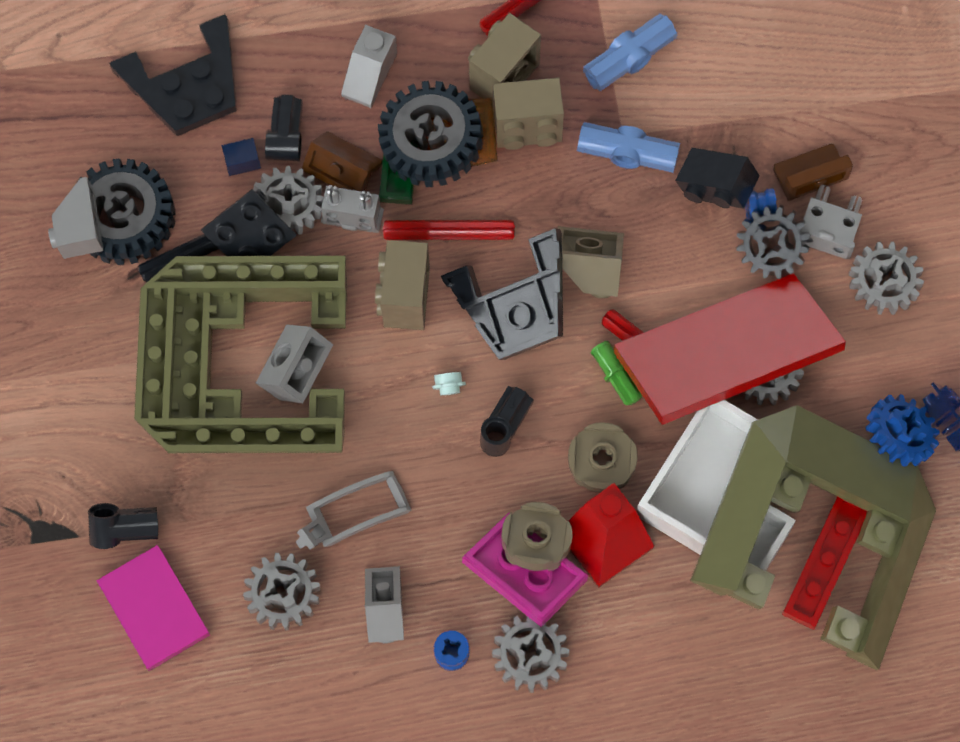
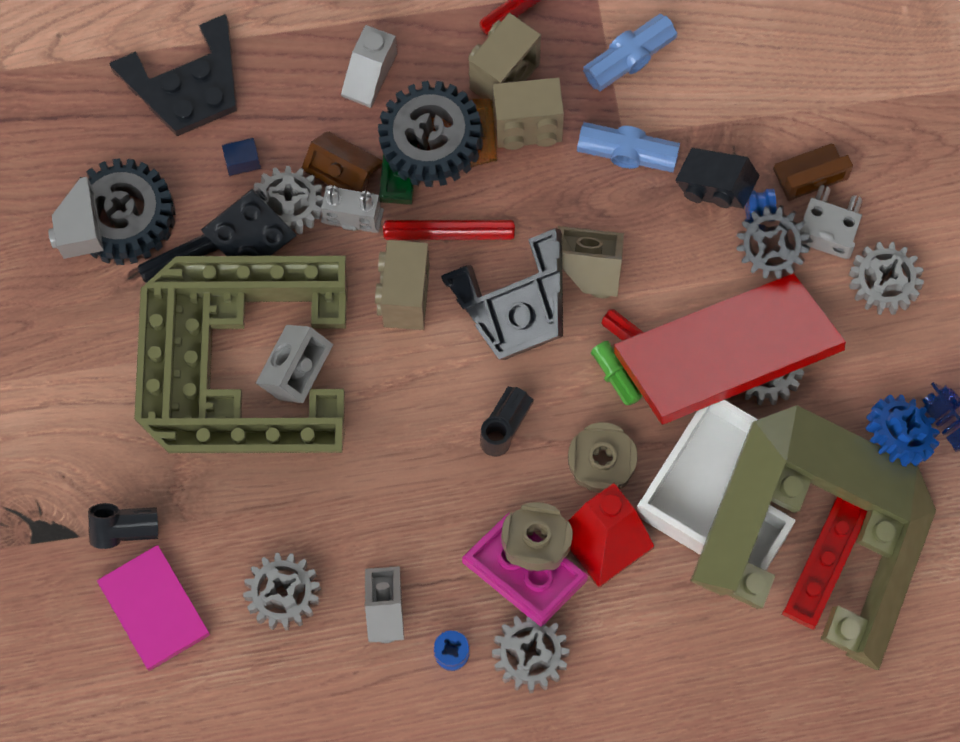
(284, 138): black piece -> none
(320, 527): light grey sword -> none
(448, 383): light aqua plate -> none

